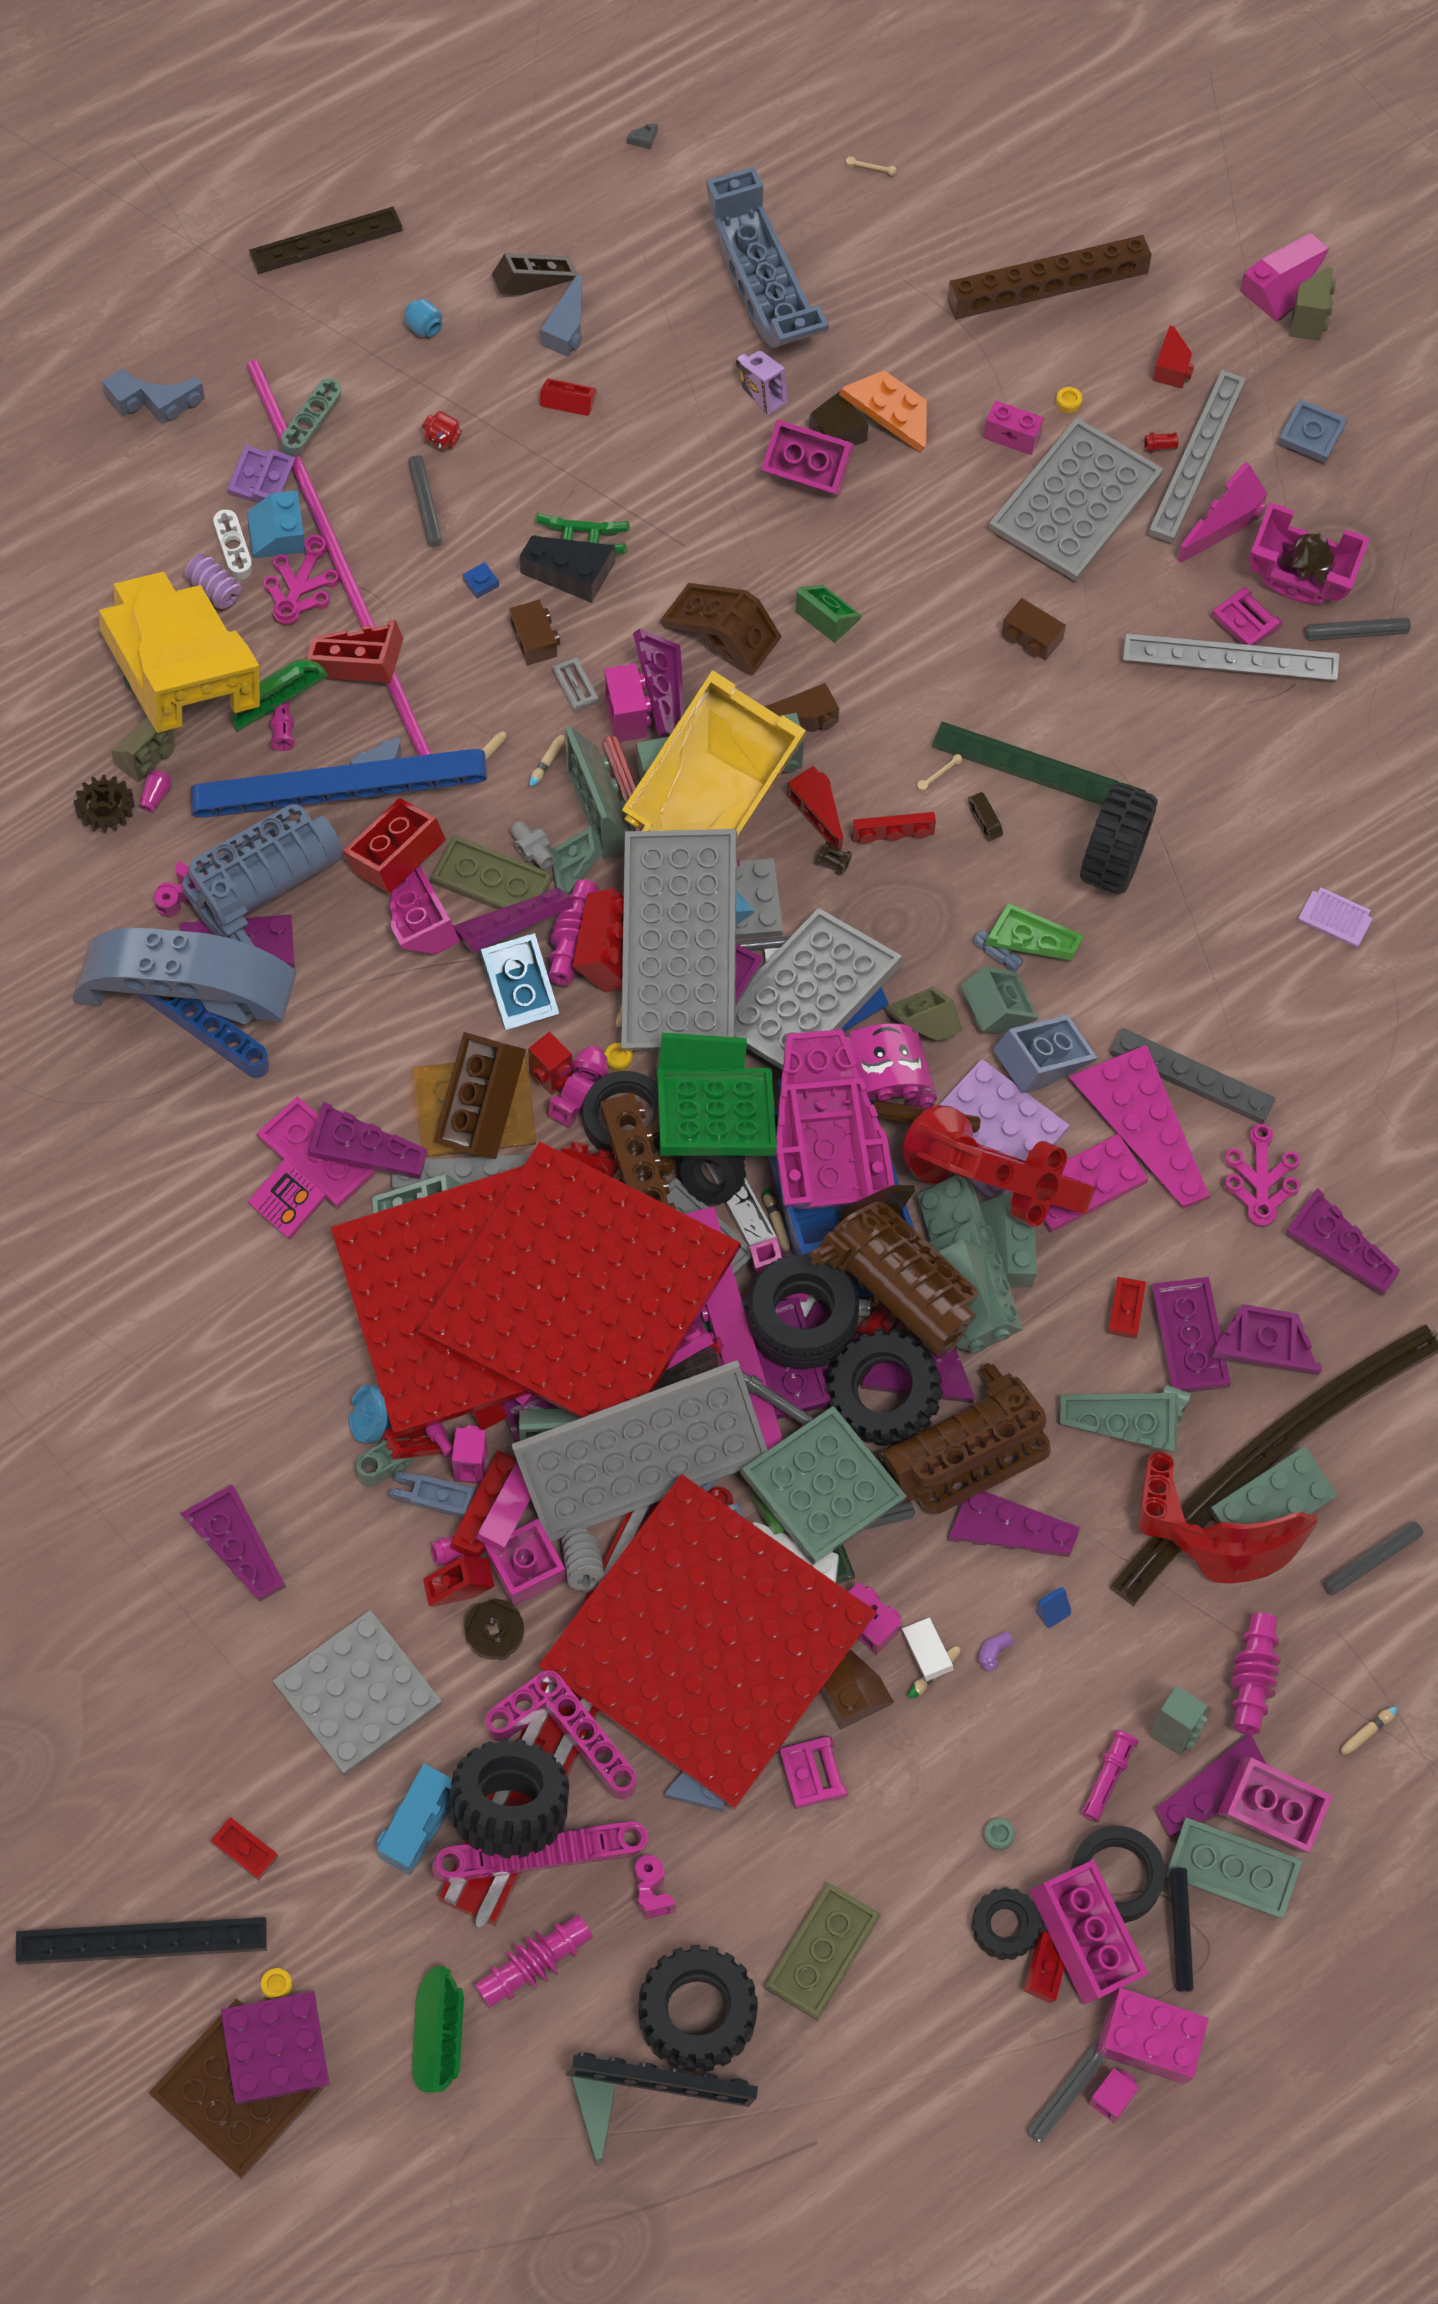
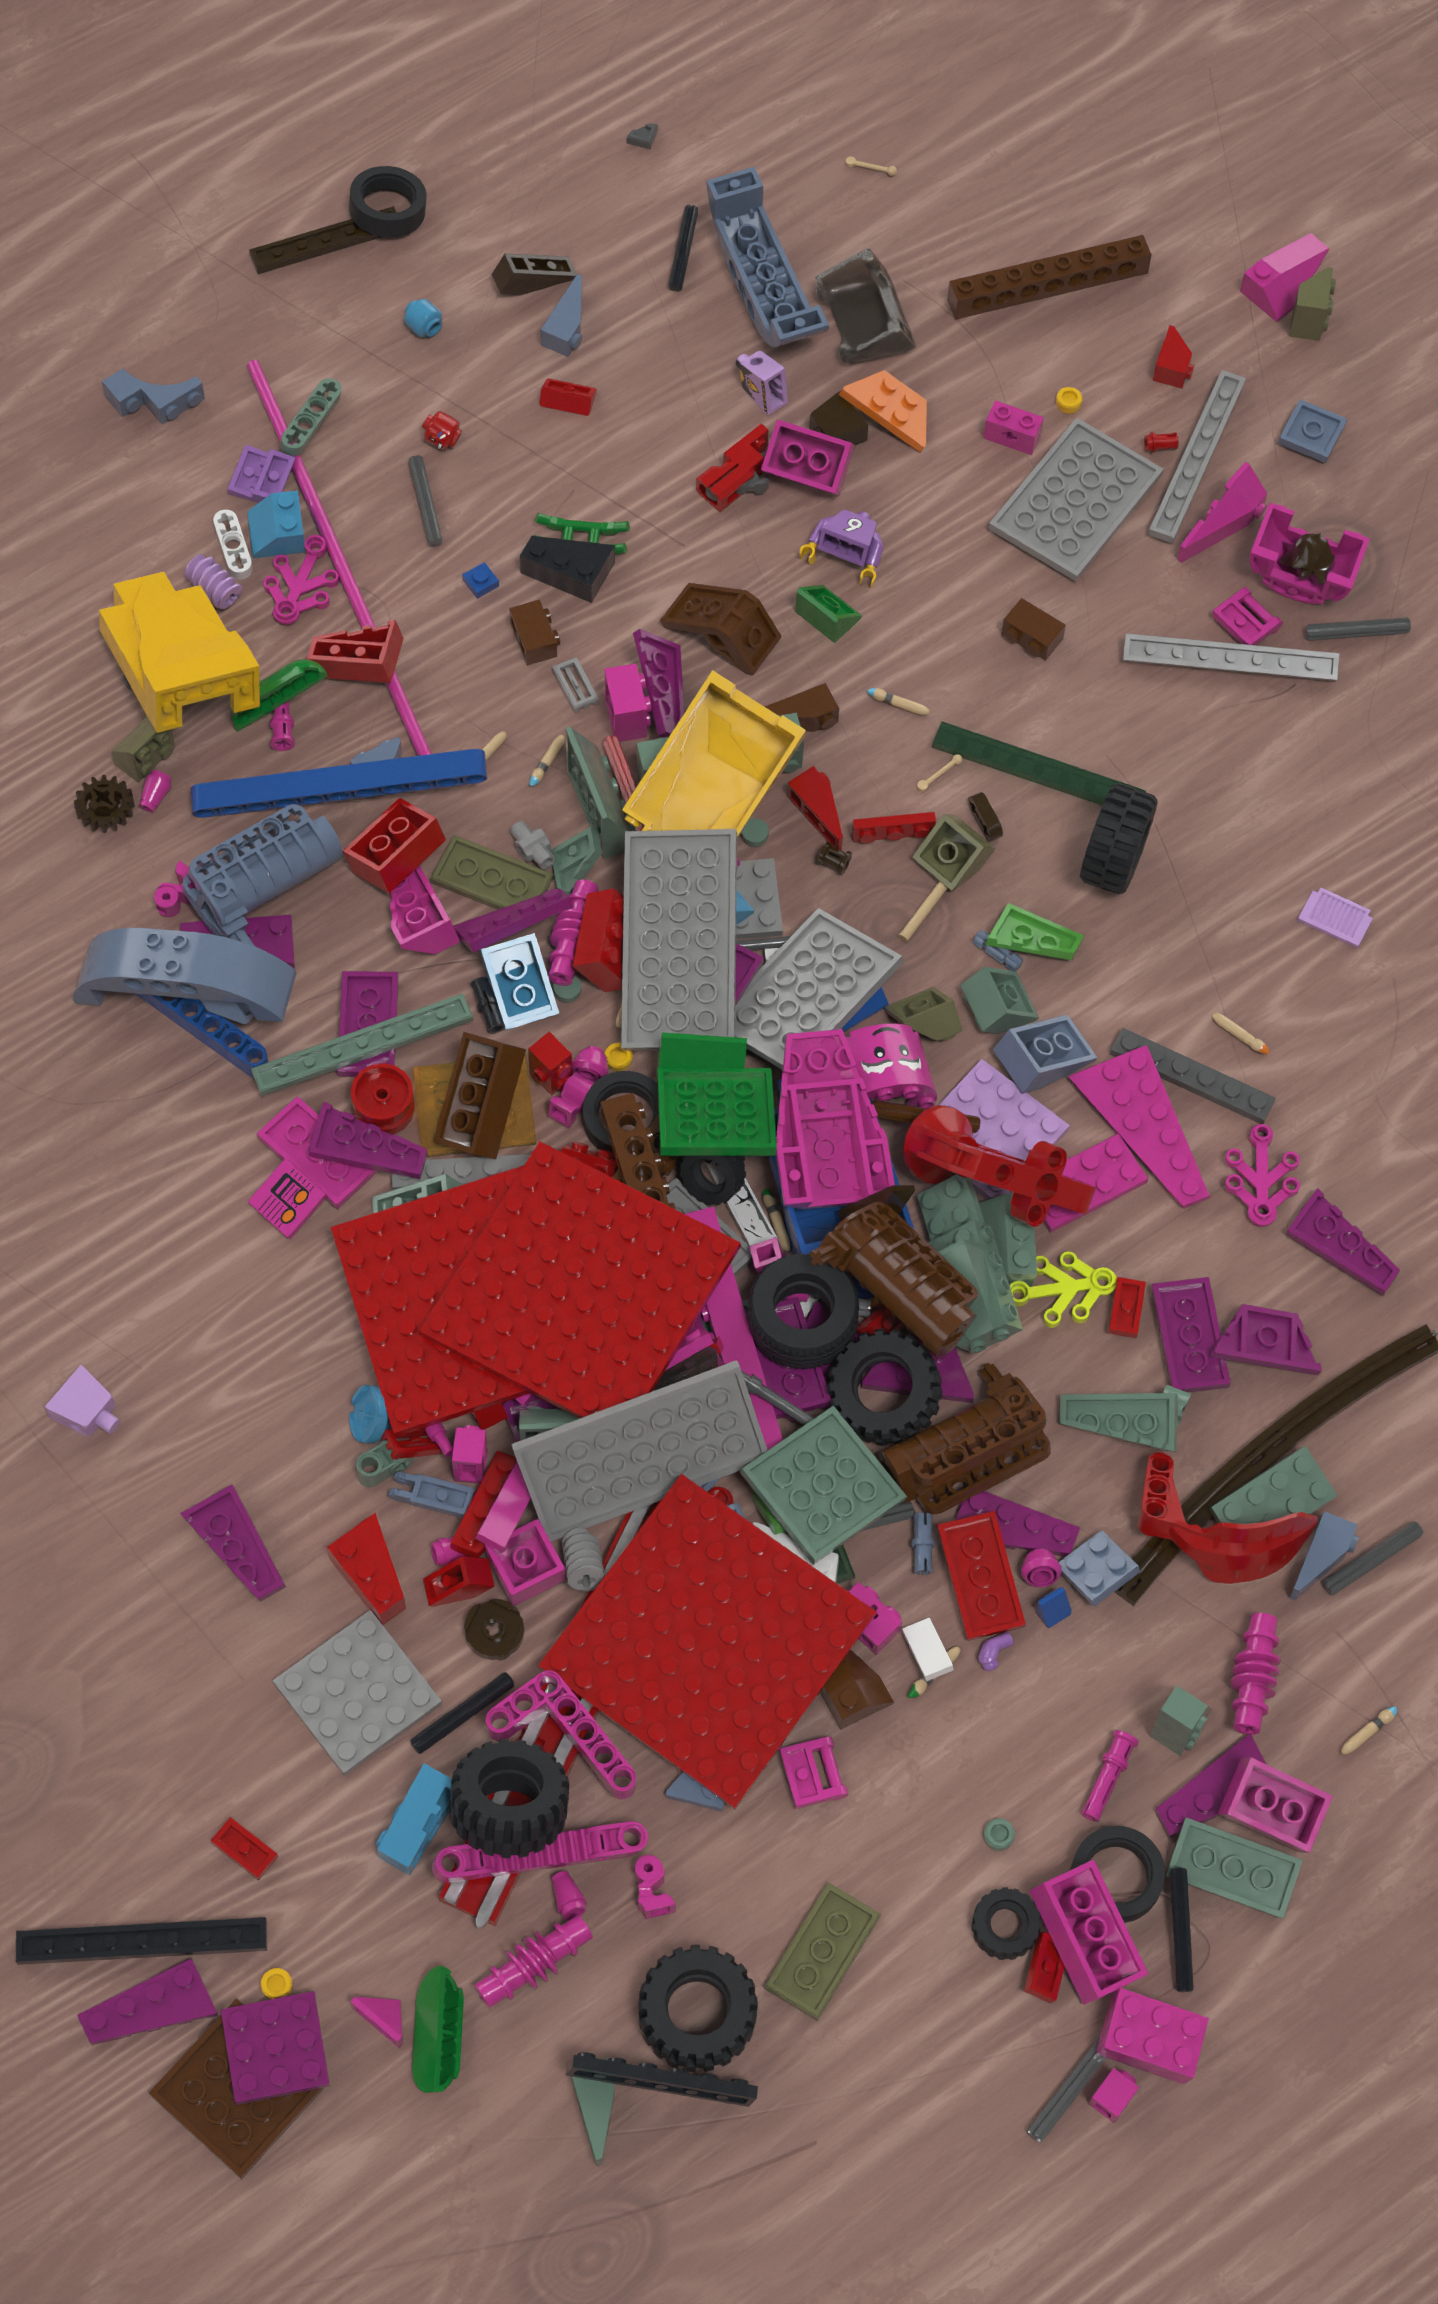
(83, 1405): none -> lavender torso
(159, 2002): none -> magenta wing
(362, 1044): none -> sand green tile
(365, 1001): none -> magenta plate
(368, 1568): none -> red wedge
(383, 1097): none -> red wheel
(383, 2015): none -> dark pink slope
(390, 179): none -> black tyre
(462, 1713): none -> black axle
(492, 1017): none -> black pin
(568, 993): none -> sand green tile
(568, 1896): none -> dark pink cone
(683, 248): none -> black axle
(738, 473): none -> red plate
(755, 833): none -> sand green tile
(849, 538): none -> medium lavender torso
(865, 309): none -> clear smoke windscreen
(881, 695): none -> tan piece
(922, 912): none -> tan bar
(923, 1543): none -> sand blue pin
(953, 851): none -> olive slope
(981, 1575): none -> red plate
(1041, 1568): none -> dark pink cone
(1066, 1287): none -> neon yellow plant
(1098, 1568): none -> sand blue plate
(1237, 1031): none -> tan piece
(1328, 1548): none -> sand blue slope

